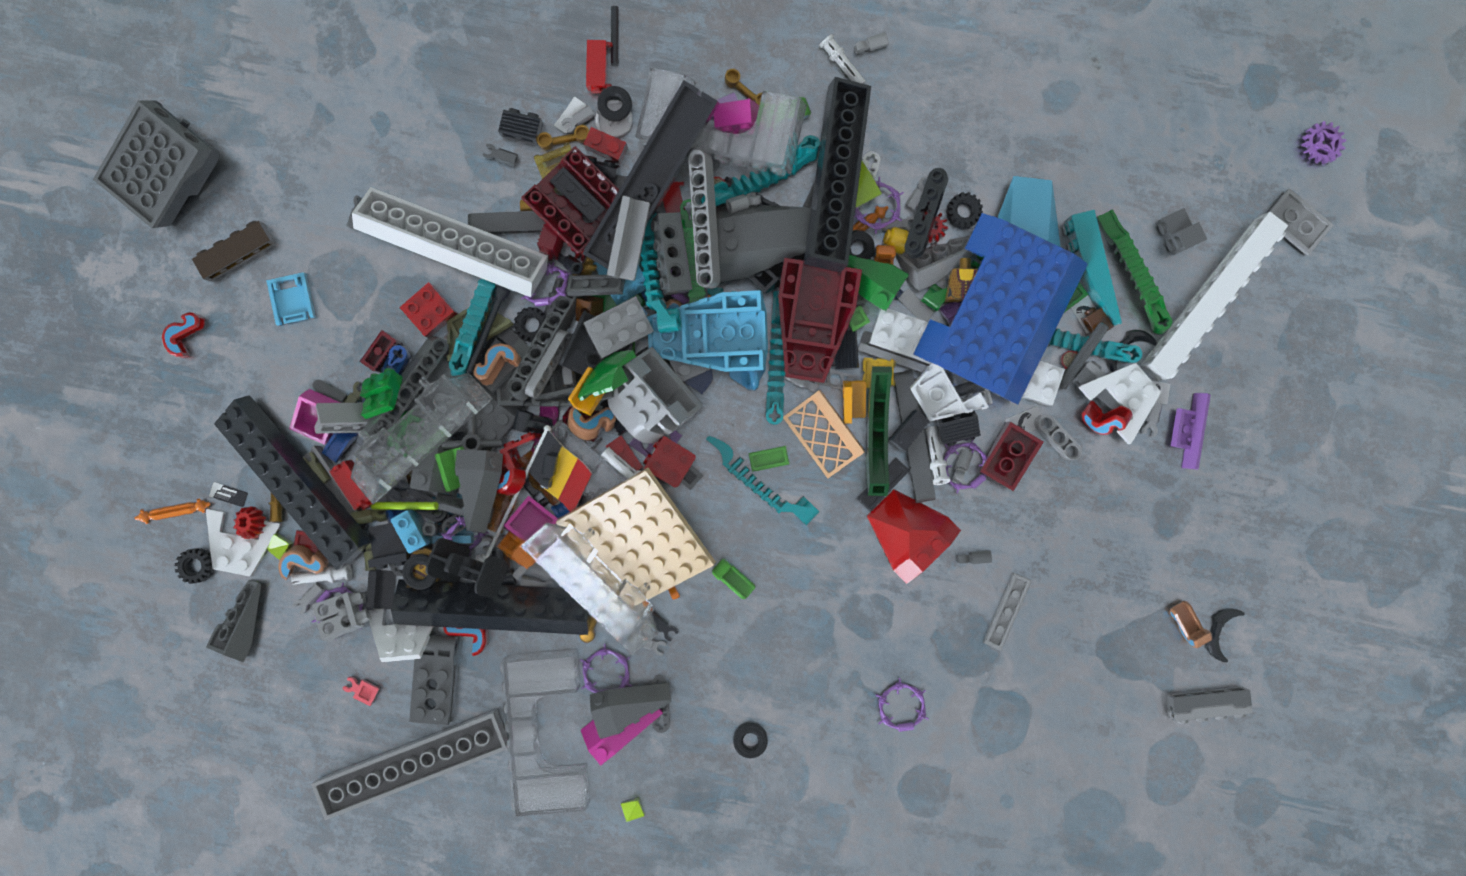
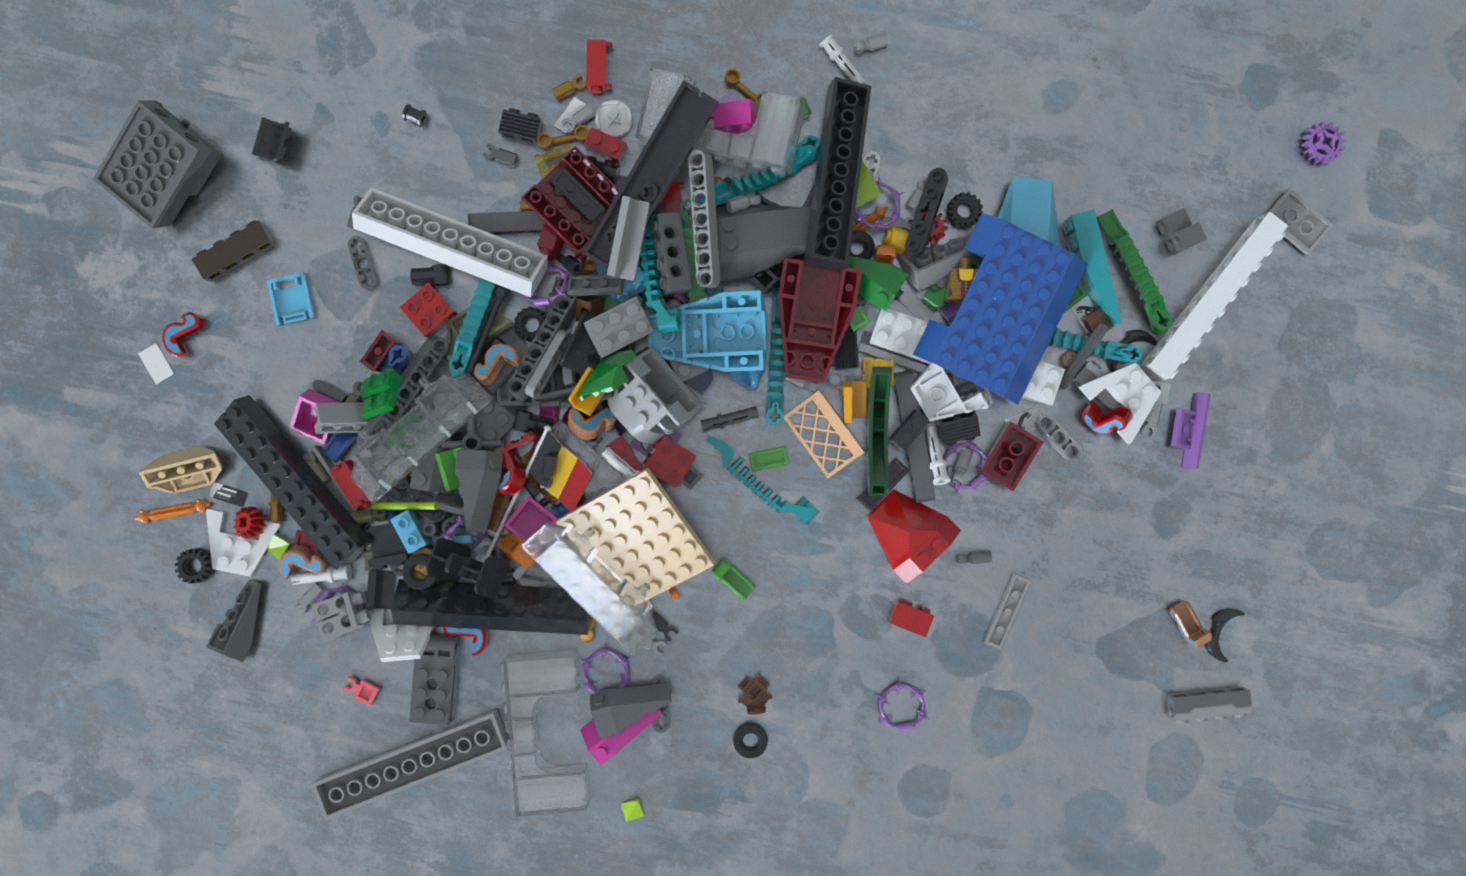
(156, 363): none -> white sticker
(182, 470): none -> tan wedge
(271, 139): none -> black bracket
(355, 259): none -> dark grey beam
(414, 115): none -> black bush
(436, 275): none -> black piece
(568, 88): none -> pearl gold bar
(614, 34): black bar -> none
(614, 91): black tyre -> none
(729, 418): none -> dark grey pin
(757, 705): none -> reddish brown piece
(911, 618): none -> red brick

